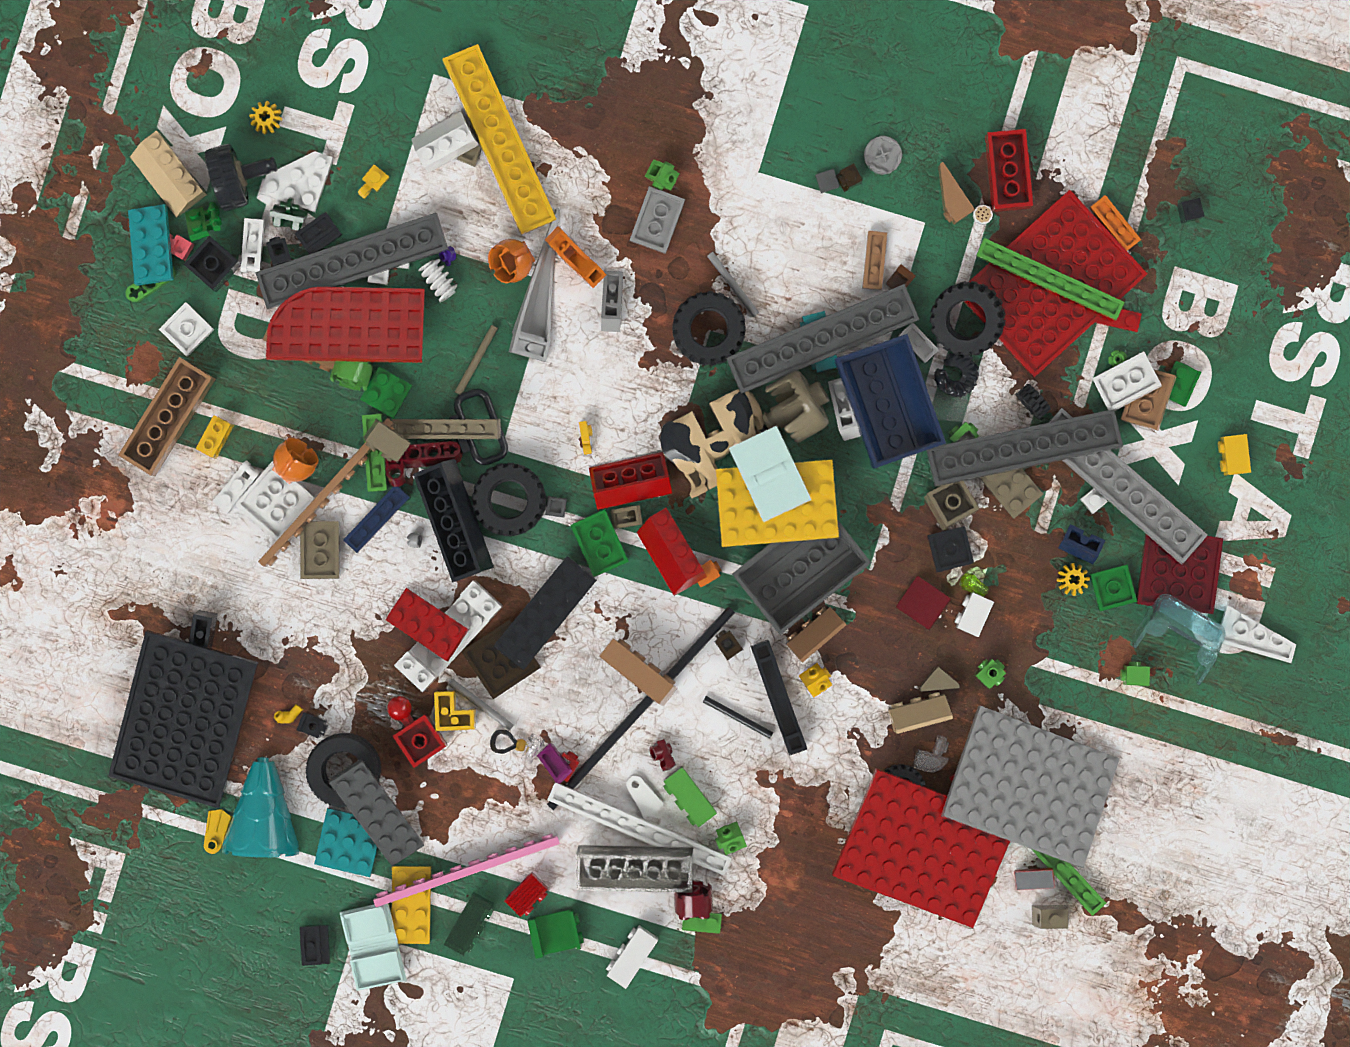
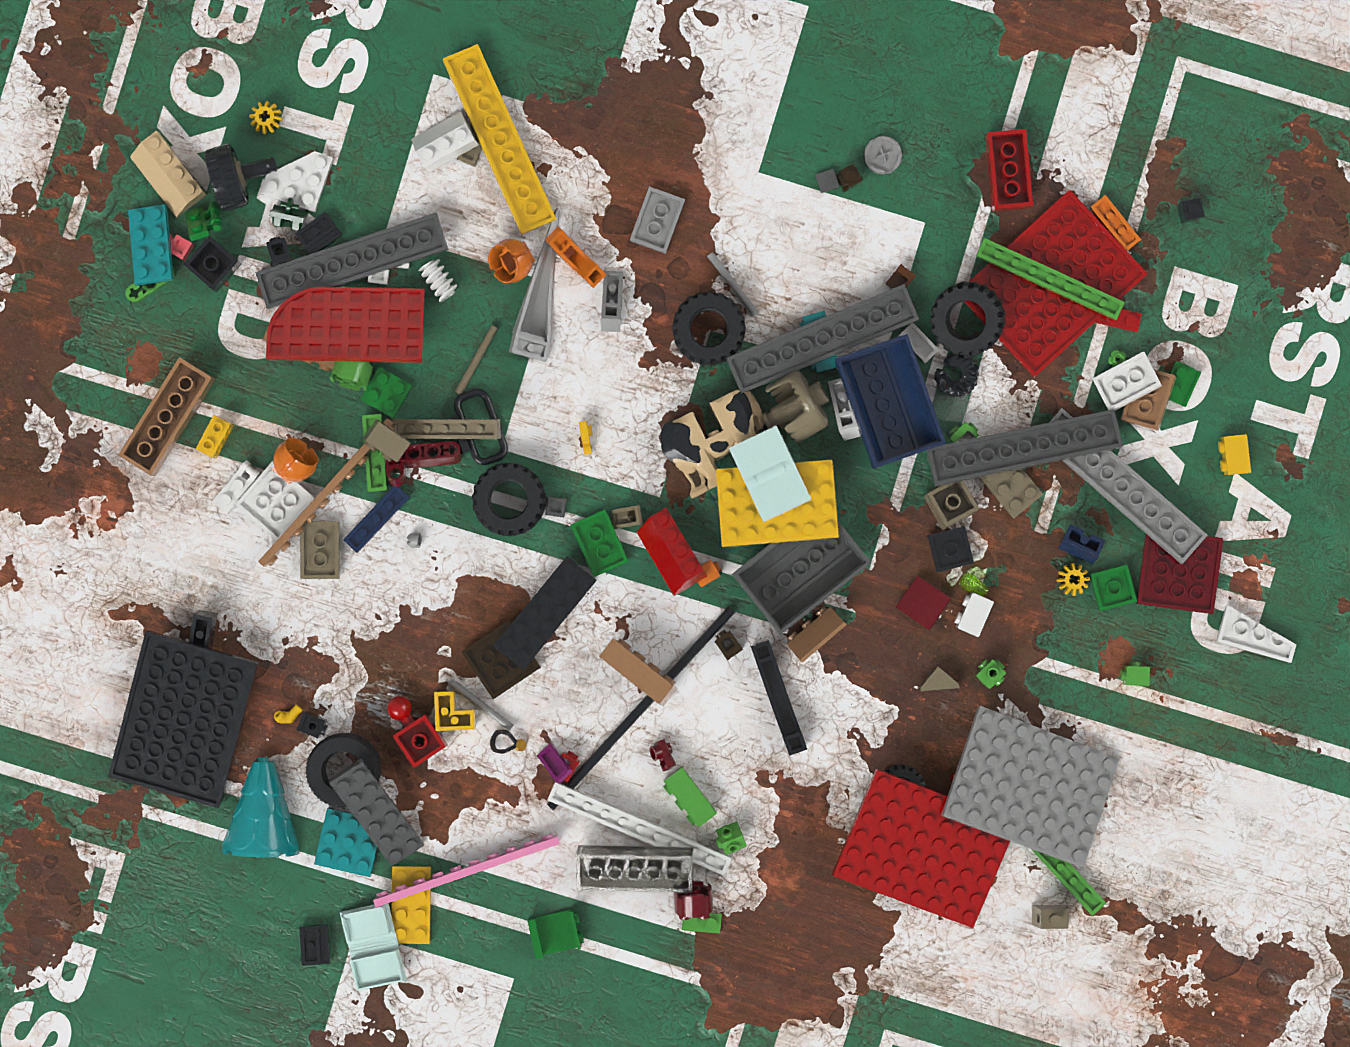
(186, 329): white plate -> none
(216, 829): yellow piece -> none
(252, 244): white plate -> none
(374, 179): yellow plate -> none
(427, 624): red plate -> none
(448, 256): dark purple plate -> none
(453, 520): black brick -> none
(469, 924): clear green brick -> none
(473, 611): white plate -> none
(526, 895): red brick -> none
(532, 748): clear cone -> none
(630, 480): red slope -> none
(631, 956): white brick -> none
(644, 797): white piece -> none
(662, 175): bright green brick -> none
(738, 717): black bar -> none
(816, 679): yellow brick -> none
(874, 260): medium nougat plate -> none
(919, 712): tan slope -> none
(934, 760): clear brick -> none
(953, 198): medium nougat slope -> none
(982, 214): tile -> none
(1033, 401): black tyre -> none
(1034, 879): tile -> none
(1093, 500): white plate -> none
(1188, 622): clear light blue windscreen -> none

